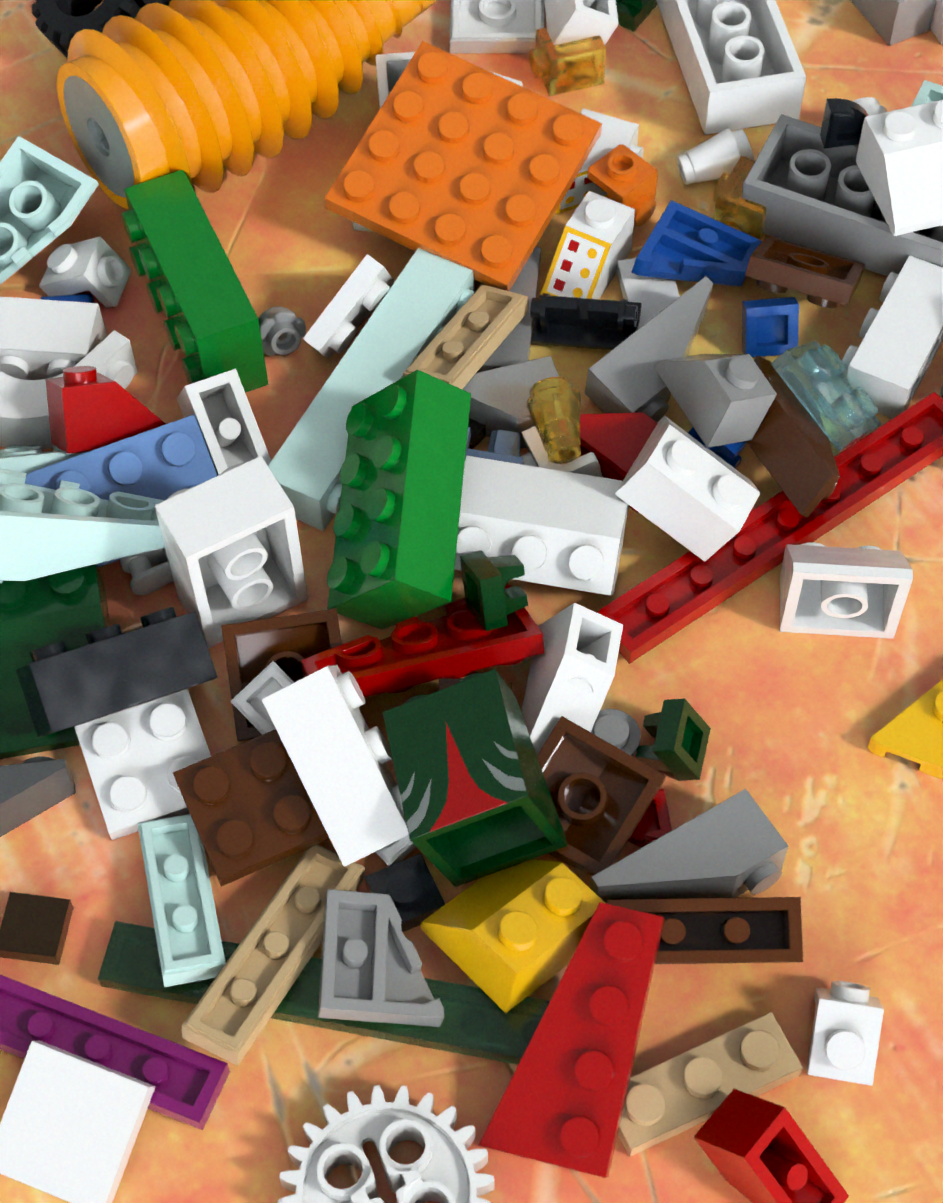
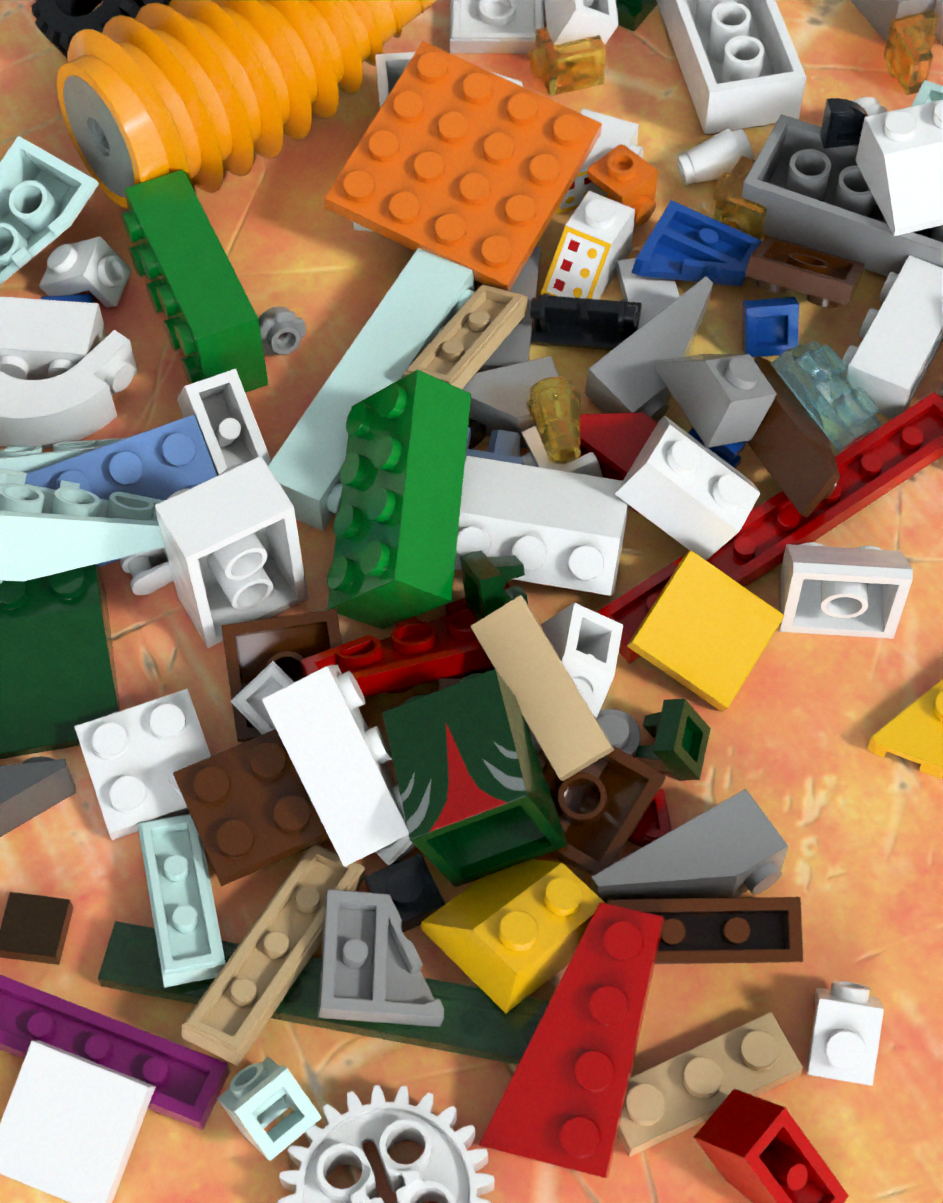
(93, 411): red slope -> none
(115, 670): black brick -> none
(261, 1095): none -> light aqua brick
(350, 308): white wing -> none
(542, 688): none -> tan tile
(706, 631): none -> yellow tile
(909, 49): none -> clear yellow bracket

